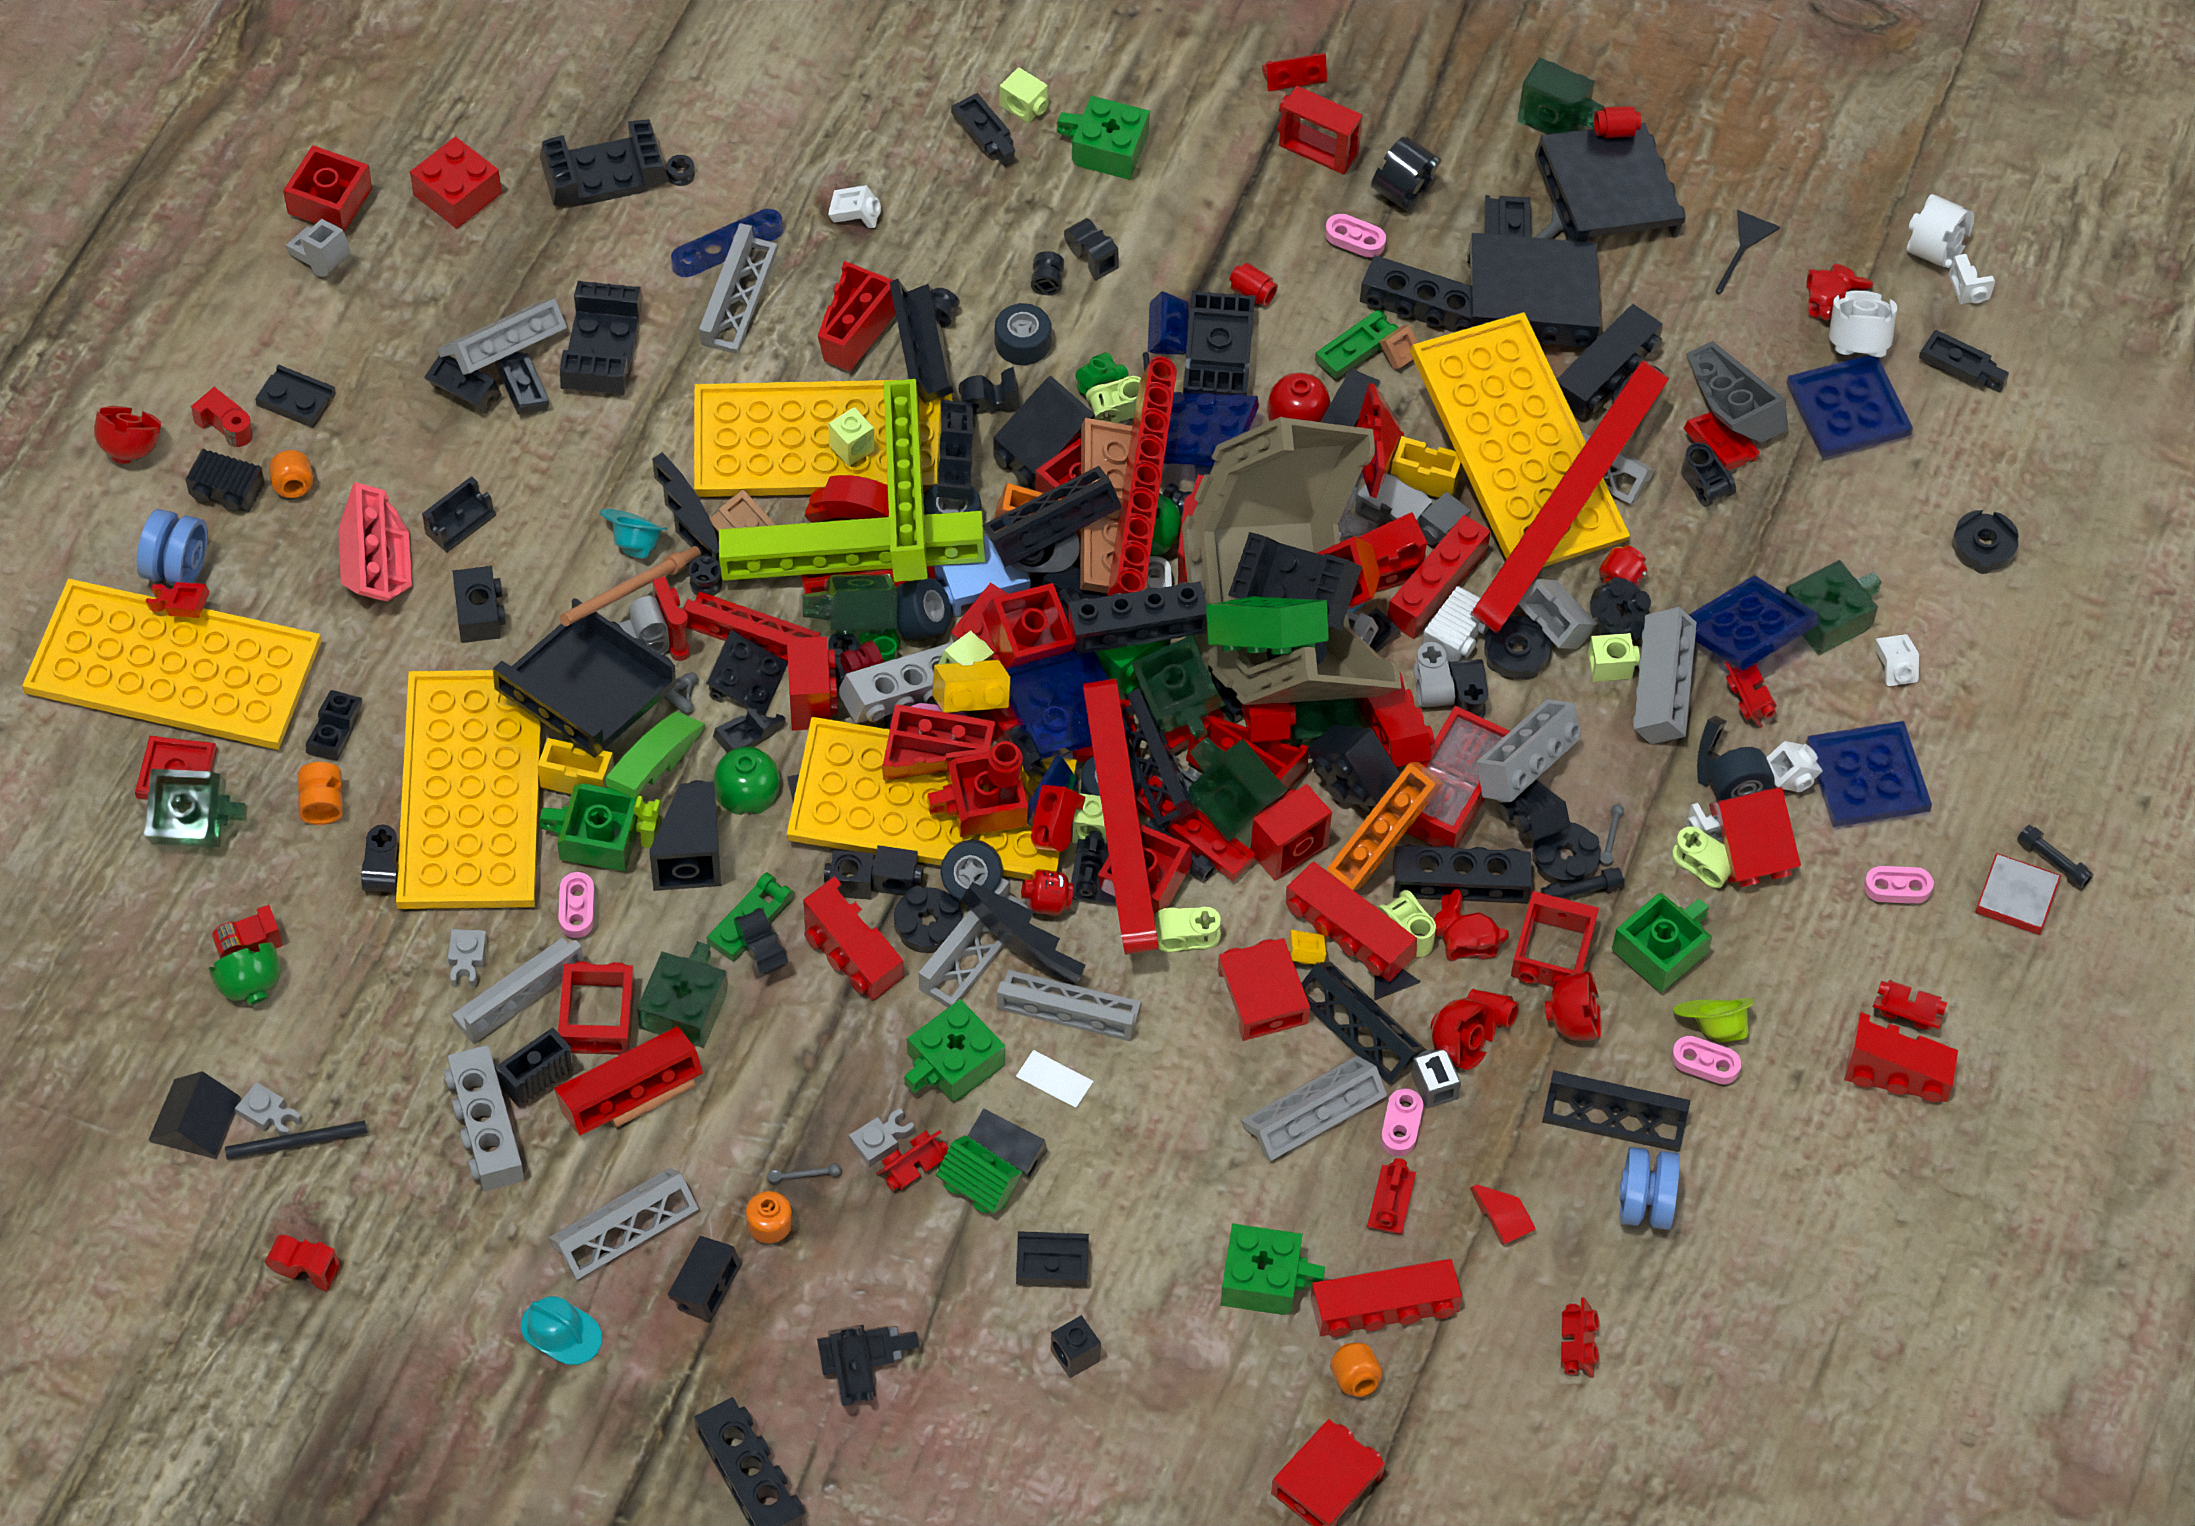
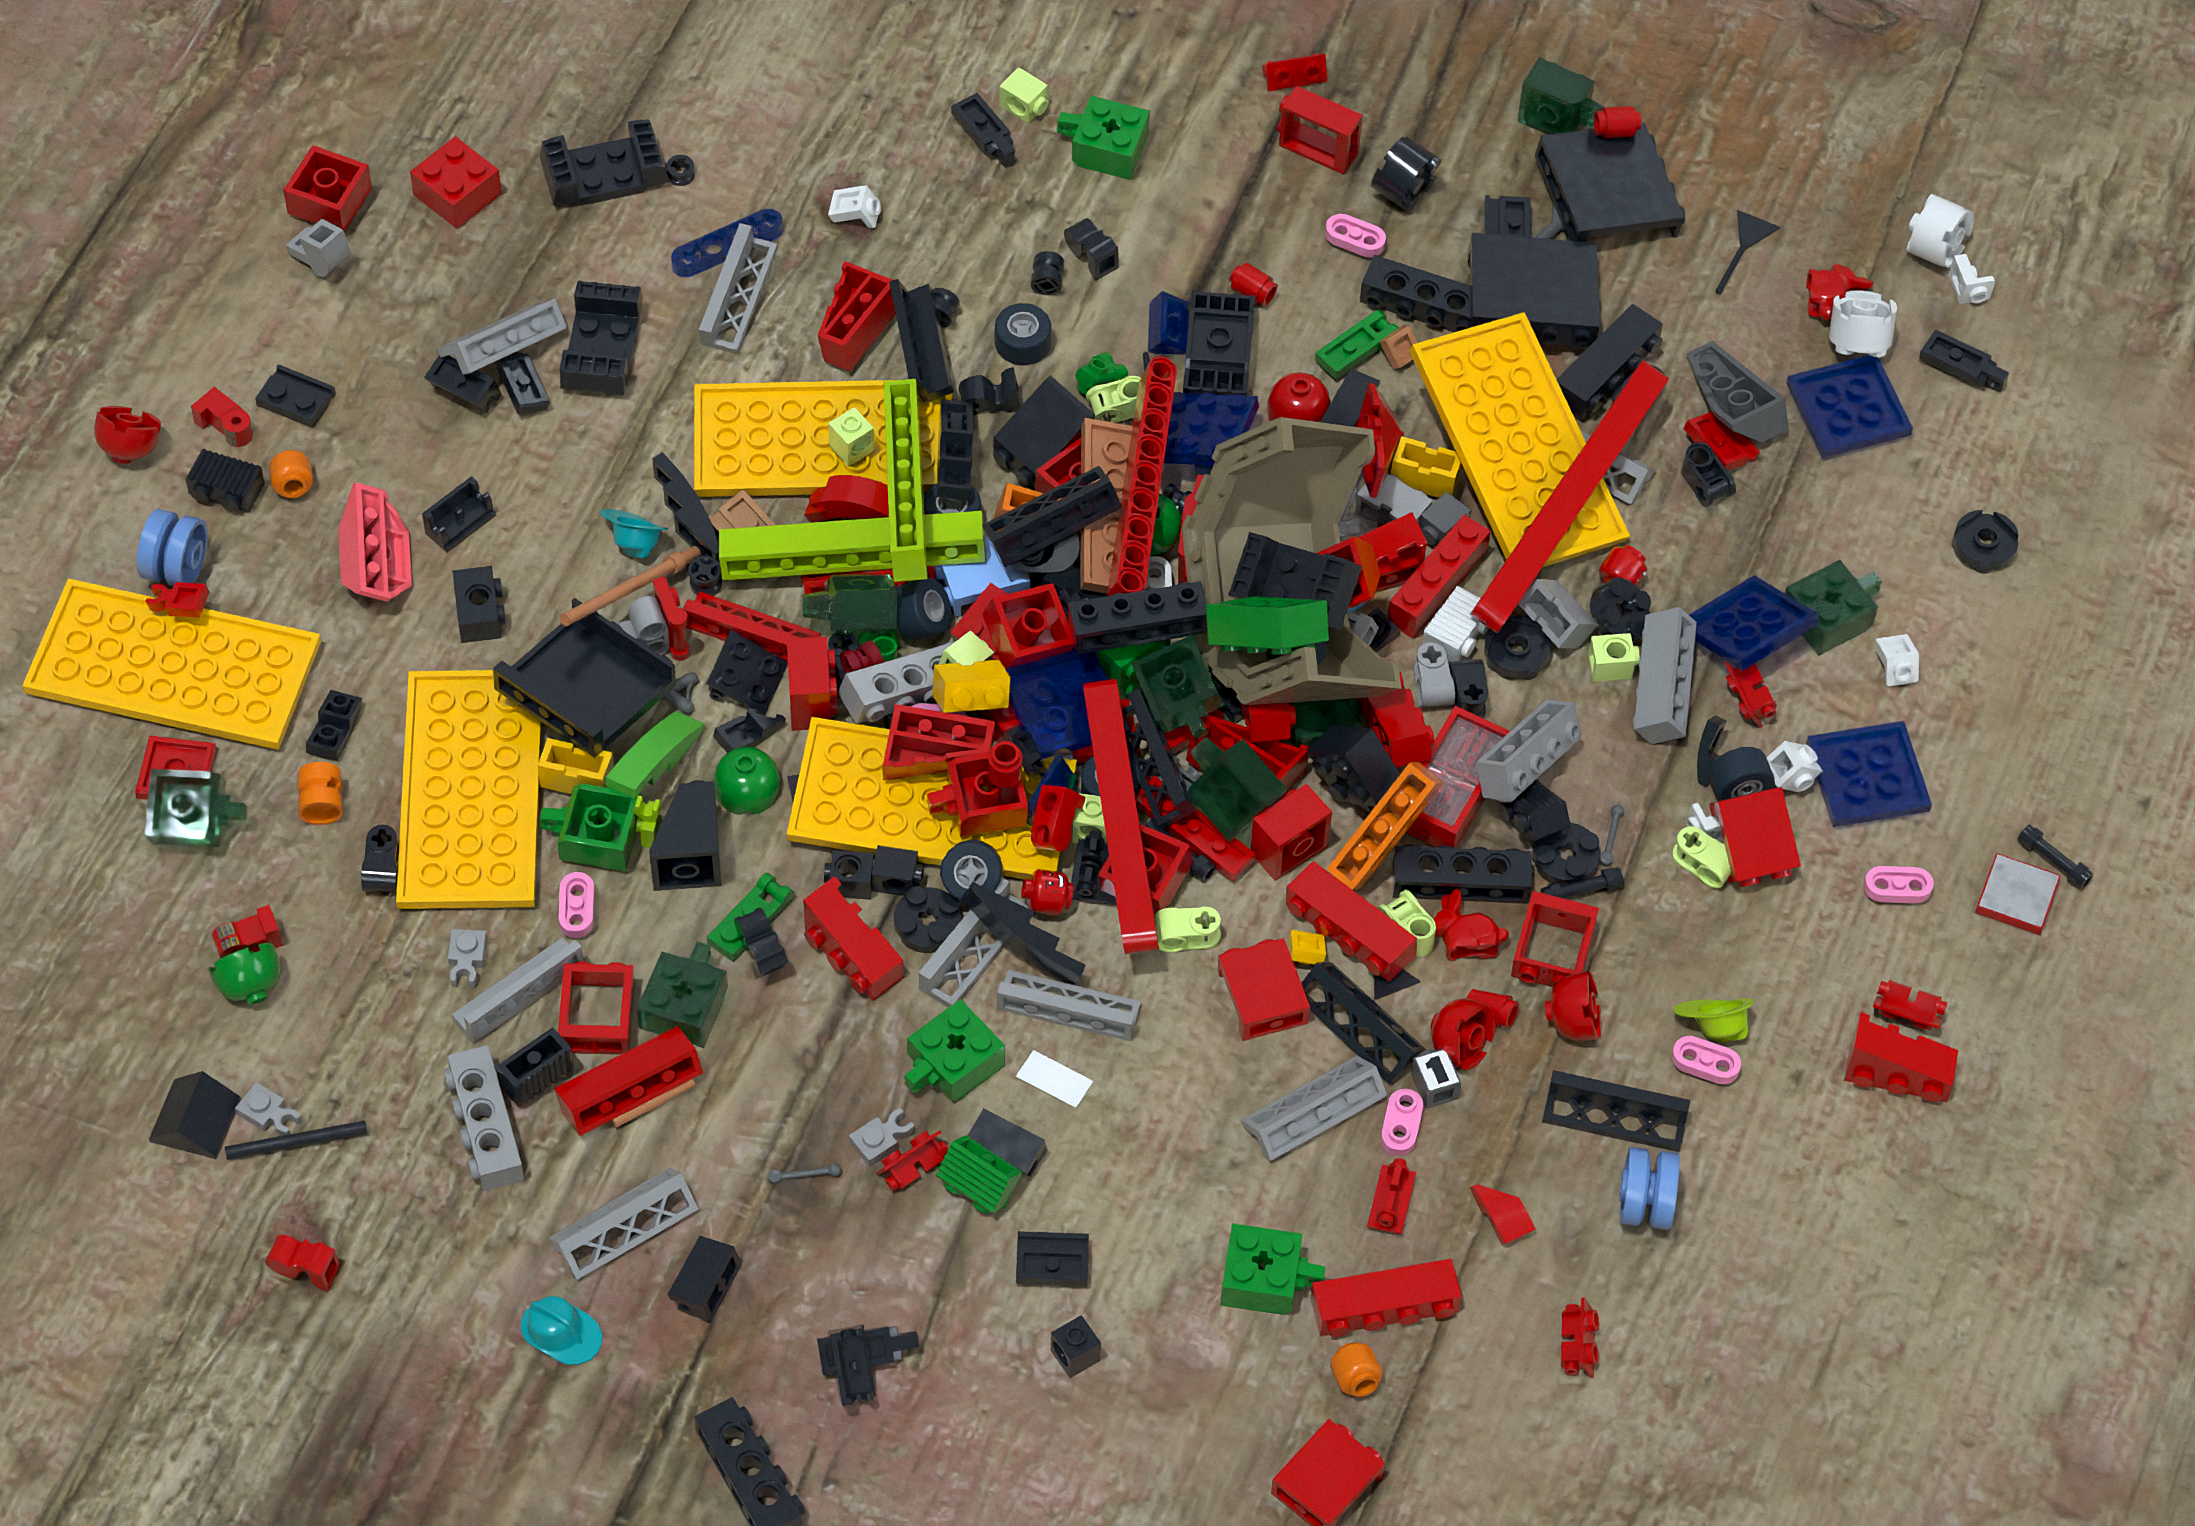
(768, 1217): orange head -> none
(1663, 940): green hinge -> none

